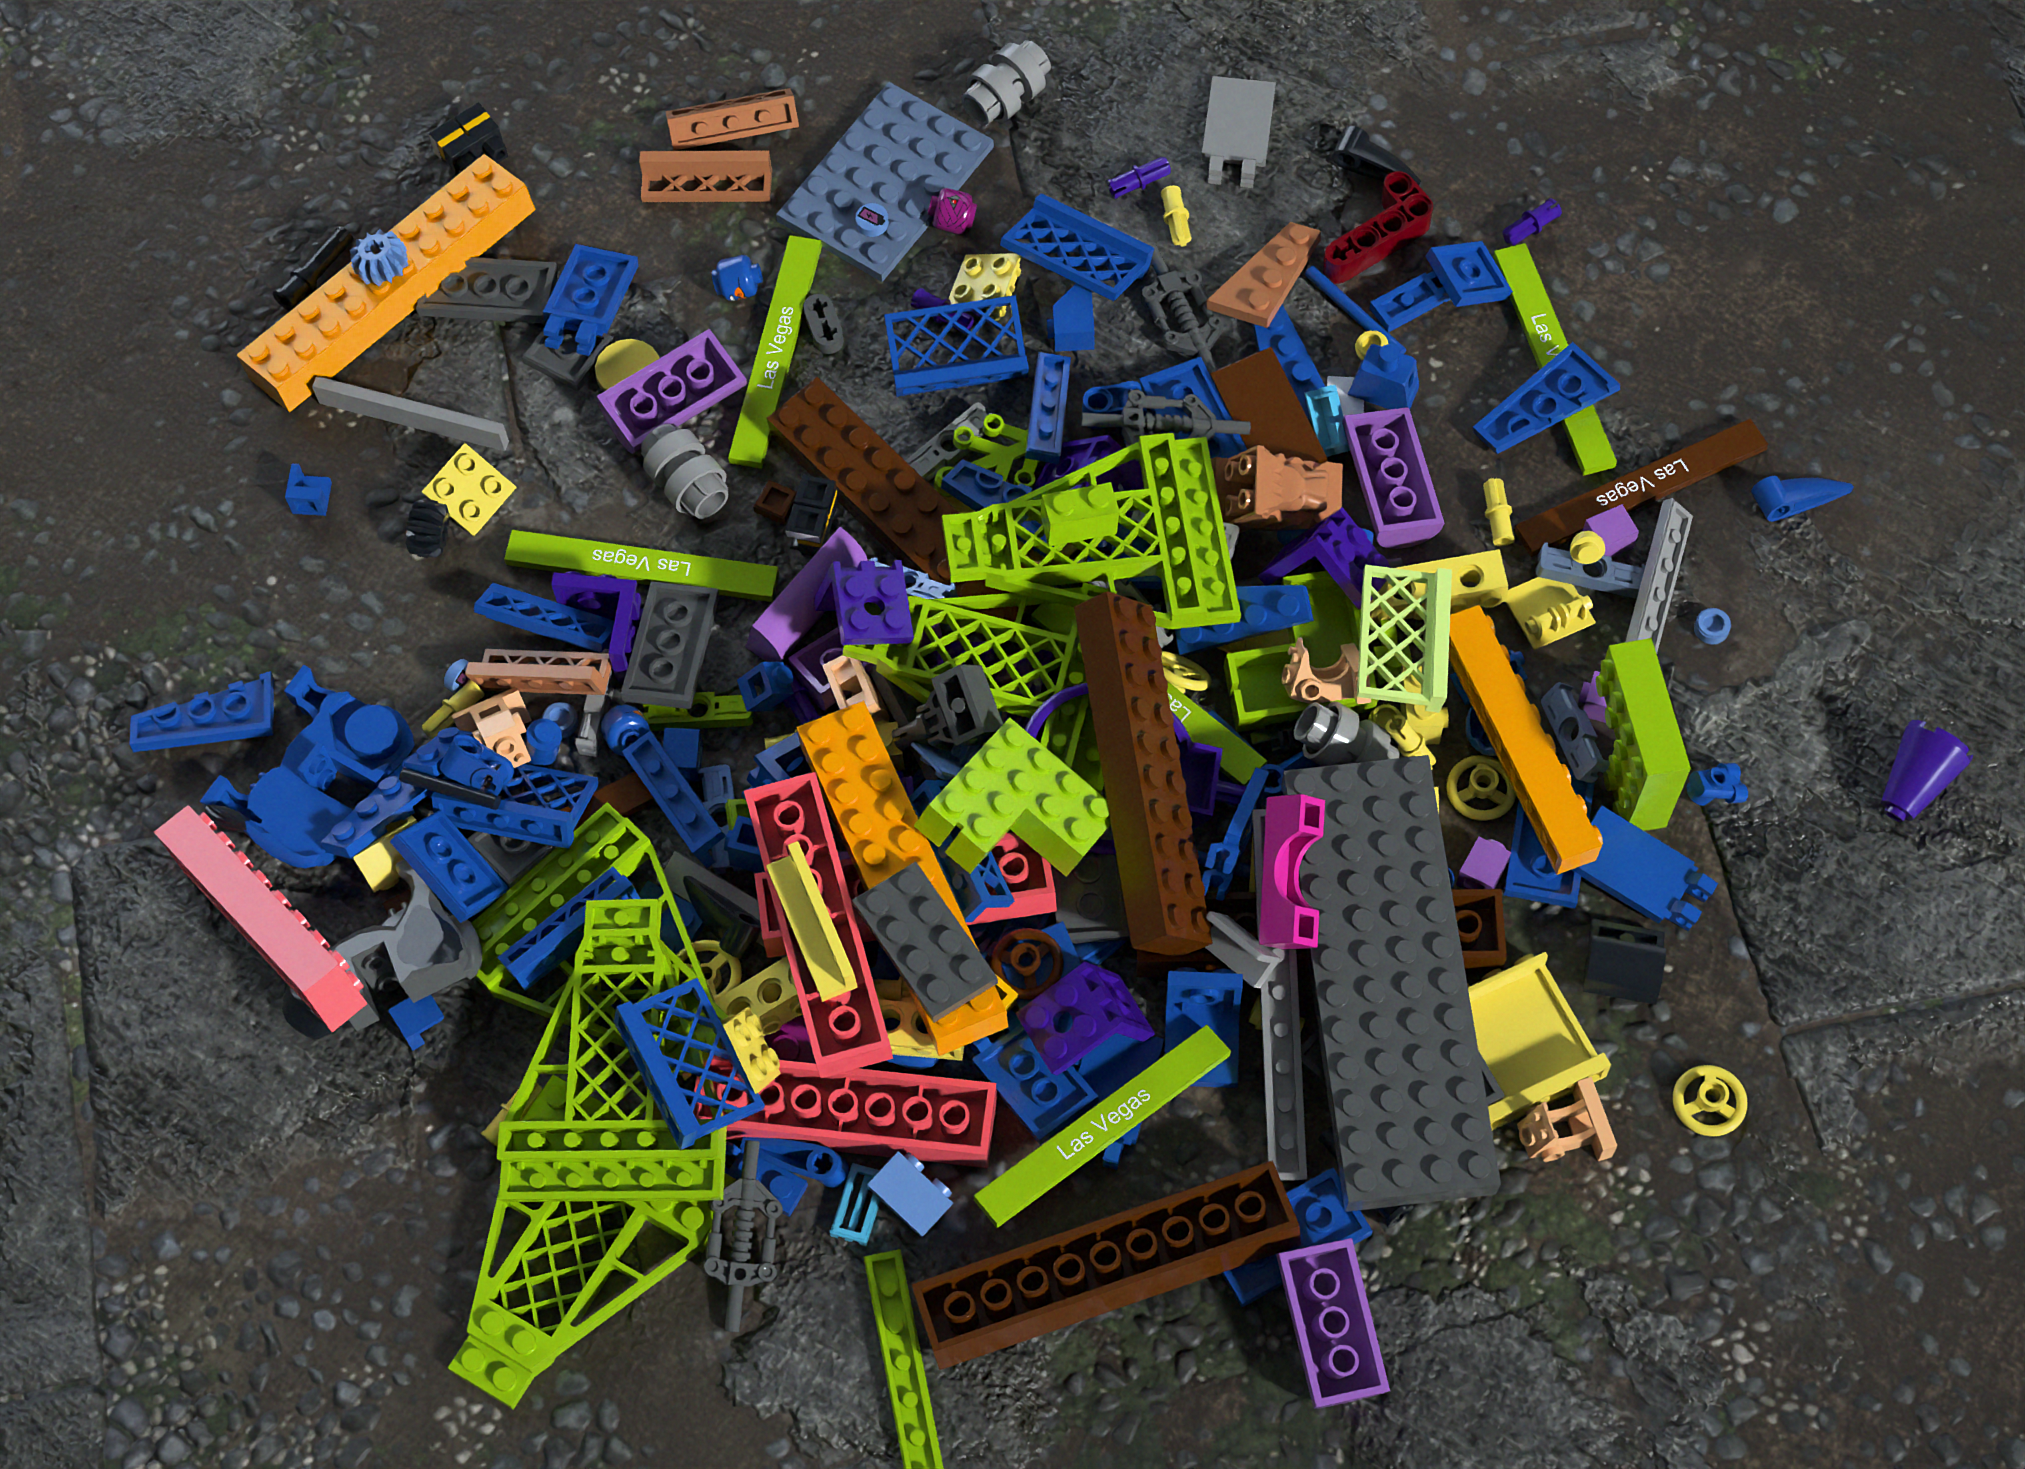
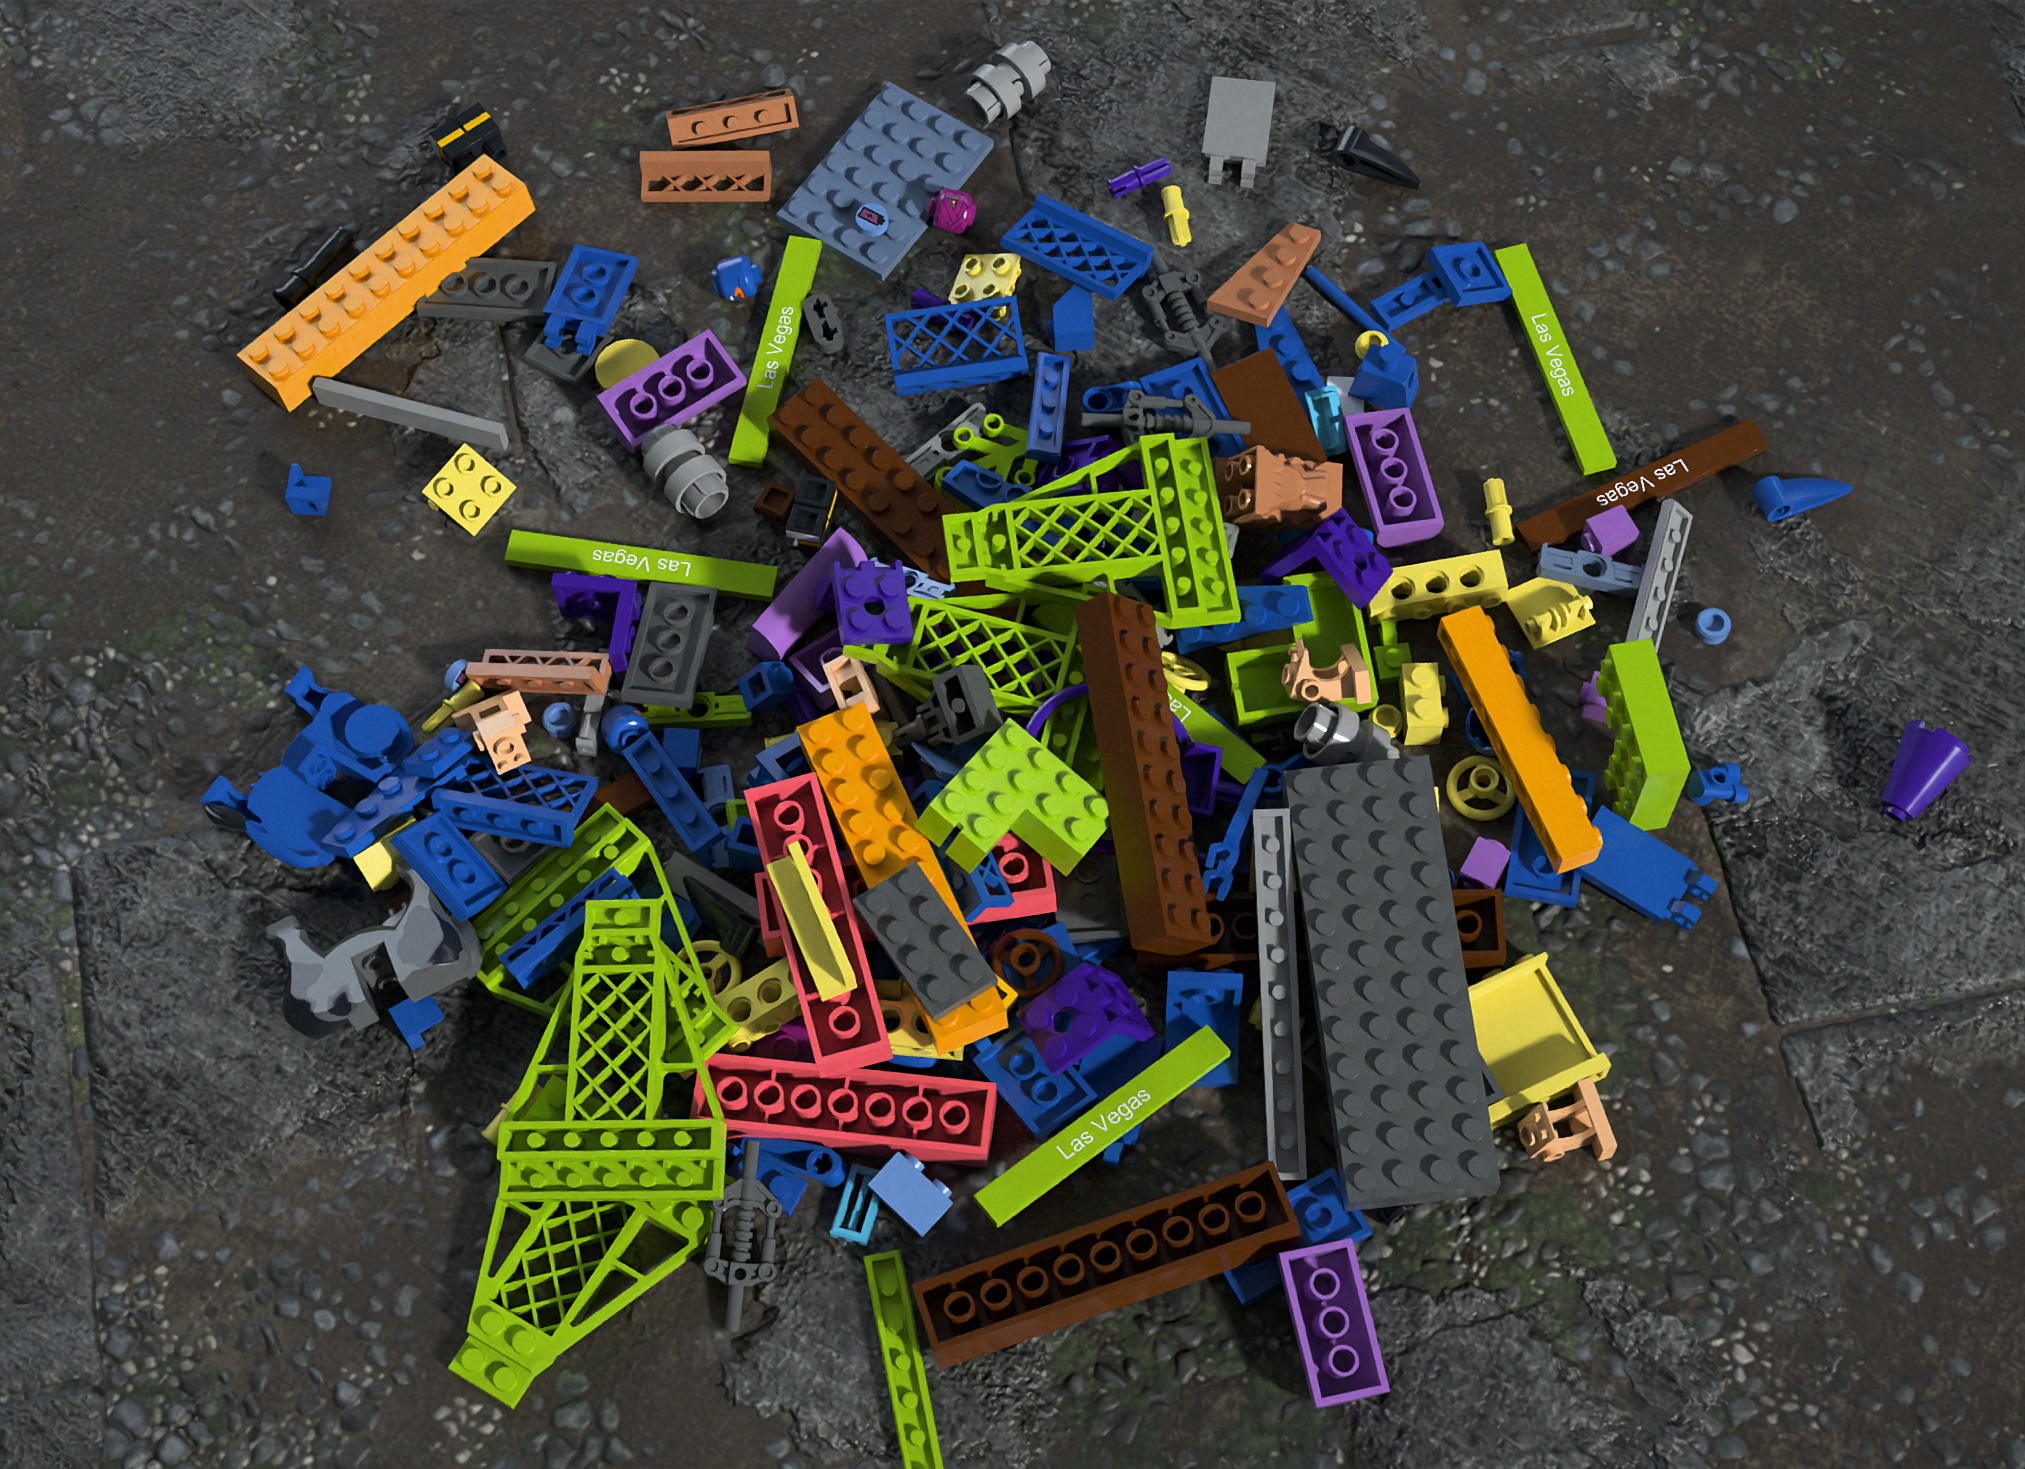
(223, 716): blue wing -> none
(263, 917): coral brick -> none
(379, 257): medium blue gear -> none
(427, 528): black gear -> none
(450, 789): black bar -> none
(474, 765): blue piece -> none
(543, 742): blue brick -> none
(545, 617): blue fence -> none
(658, 1075): blue fence -> none
(751, 1048): light yellow hinge -> none
(1079, 514): lime brick -> none
(1240, 950): light grey panel -> none
(1290, 829): dark pink arch -> none
(1348, 258): dark red beam -> none
(1409, 742): light yellow axle -> none
(1434, 643): yellowish green fence -> none
(1531, 222): dark purple axle -> none
(1551, 395): blue wing -> none
(1563, 716): sand blue piece -> none
(1587, 547): light yellow plate -> none
(1624, 961): black brick -> none
(1719, 1091): light yellow piece -> none

